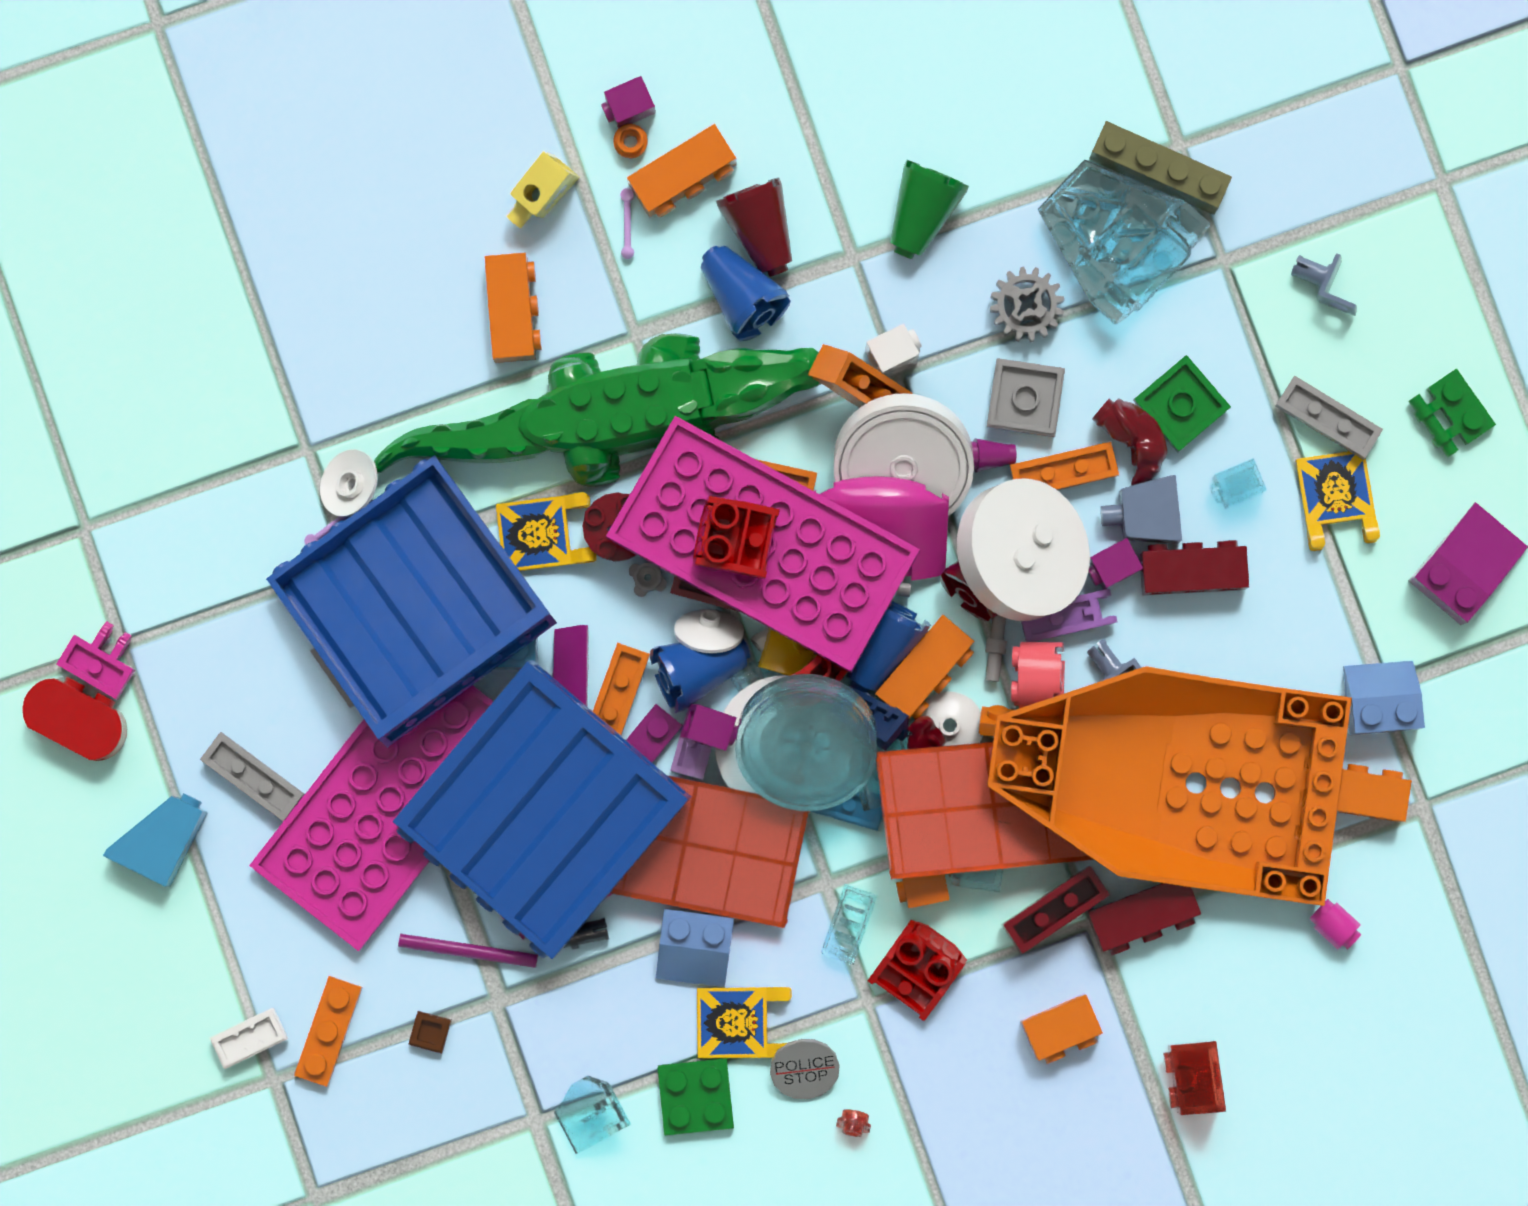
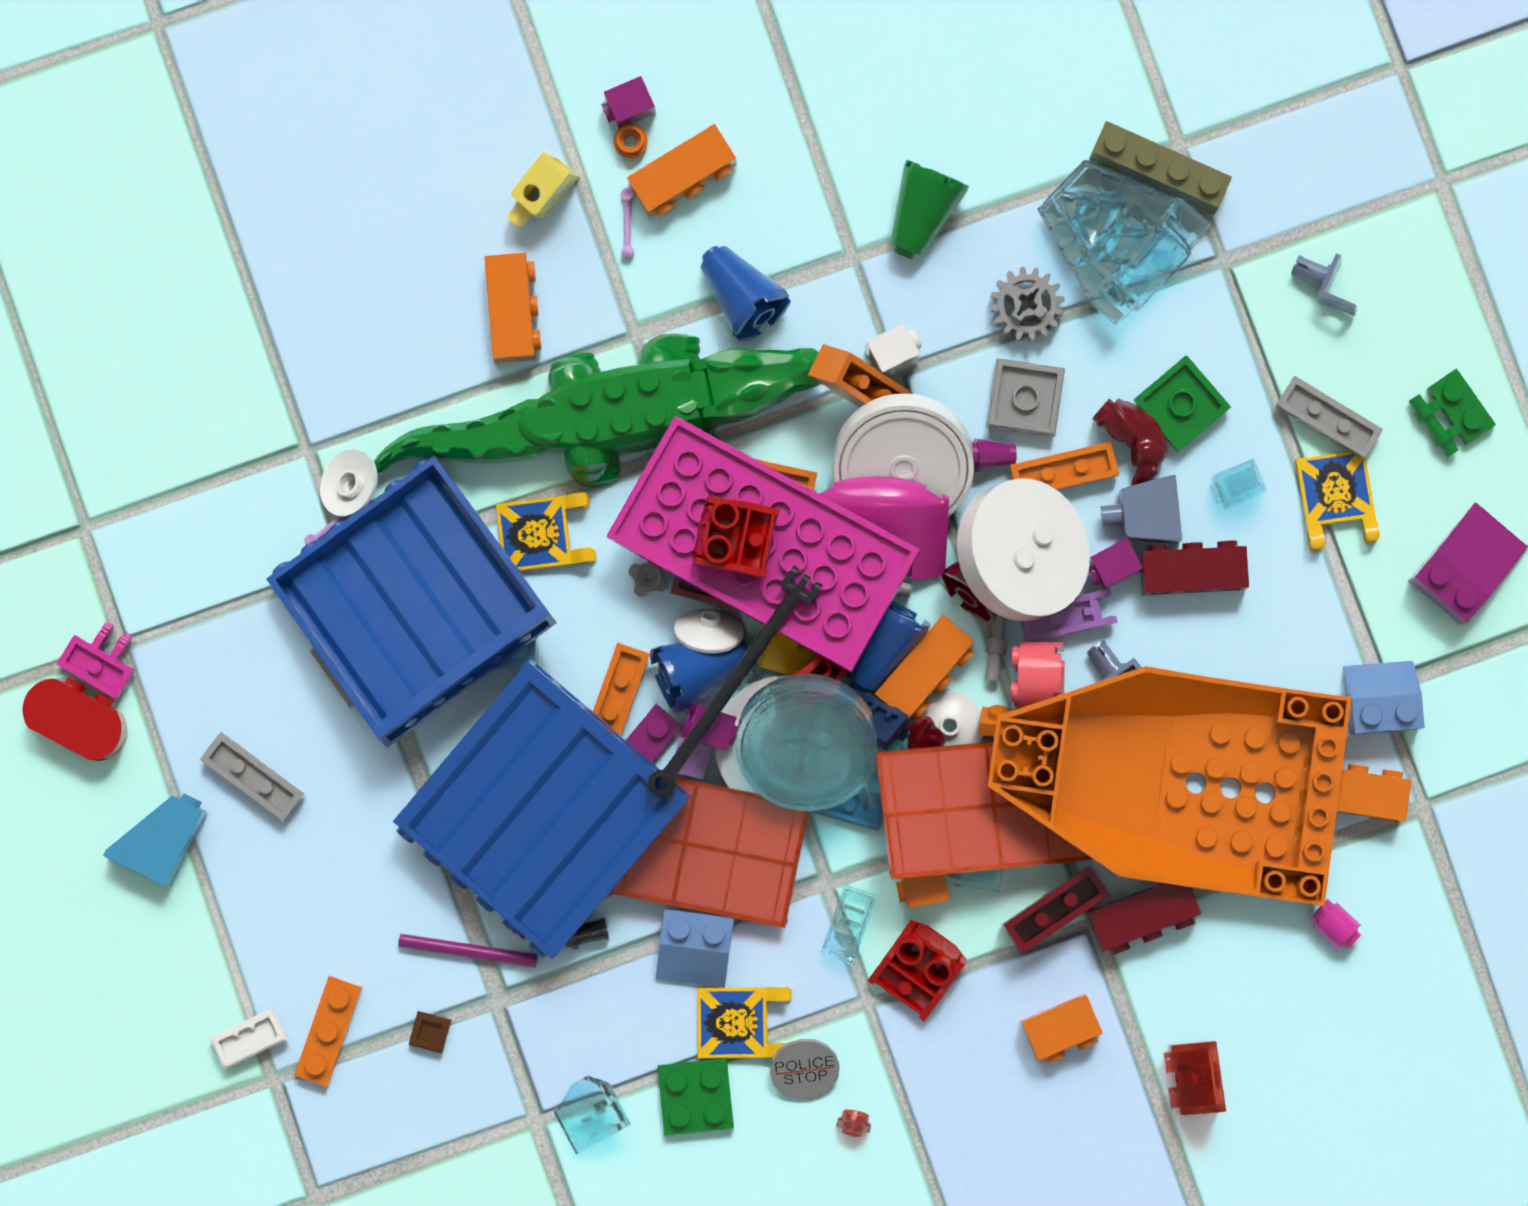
(339, 842): dark pink plate -> none
(572, 659): magenta slope -> none
(595, 525): dark red plate -> none
(760, 224): dark red cone -> none
(795, 593): none -> black hinge

